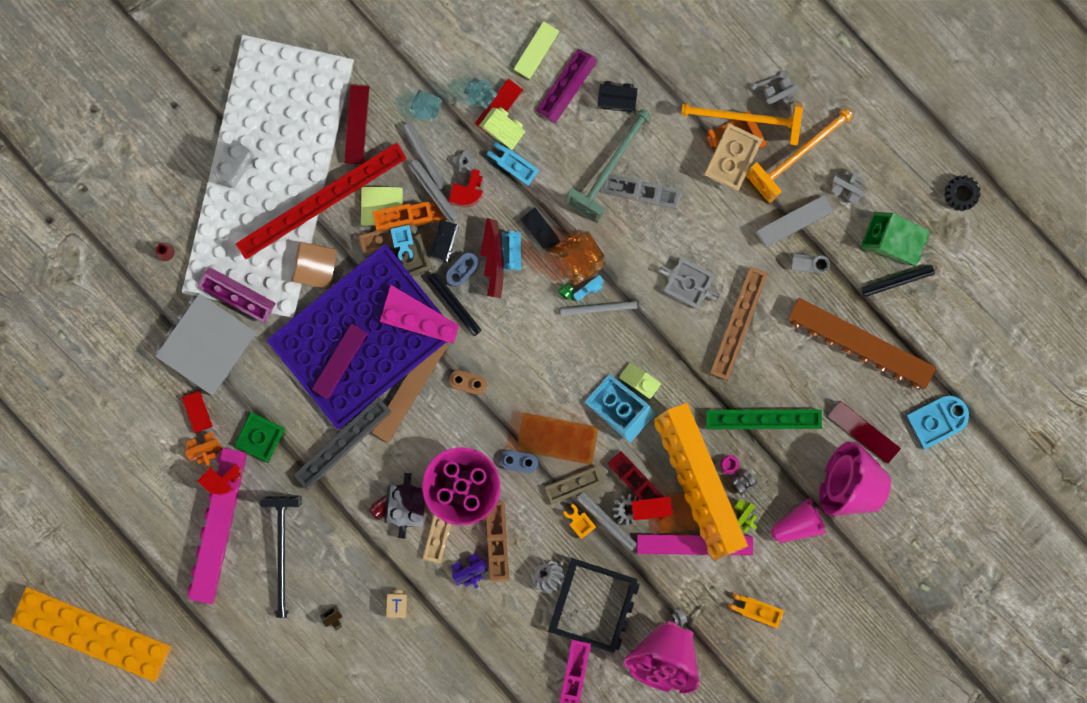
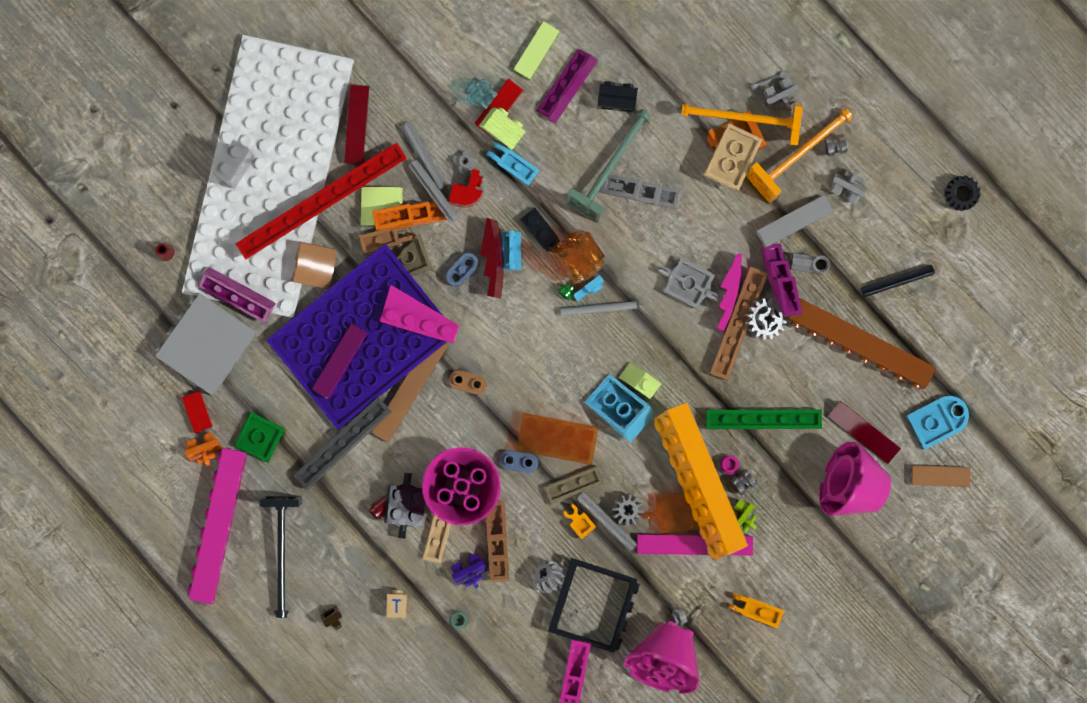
(91, 634): light orange brick -> none
(219, 485): red brick -> none
(402, 238): medium azure plate -> none
(425, 106): clear light blue brick -> none
(444, 241): black brick -> none
(454, 303): black axle -> none
(458, 625): none -> sand green plate
(634, 478): dark red slope -> none
(651, 508): red tile -> none
(731, 286): none -> dark pink slope
(764, 327): none -> light grey gear
(780, 279): none -> magenta slope
(799, 524): dark pink cone -> none
(835, 145): none -> flat silver wheel
(895, 238): green slope -> none
(941, 476): none -> medium nougat tile

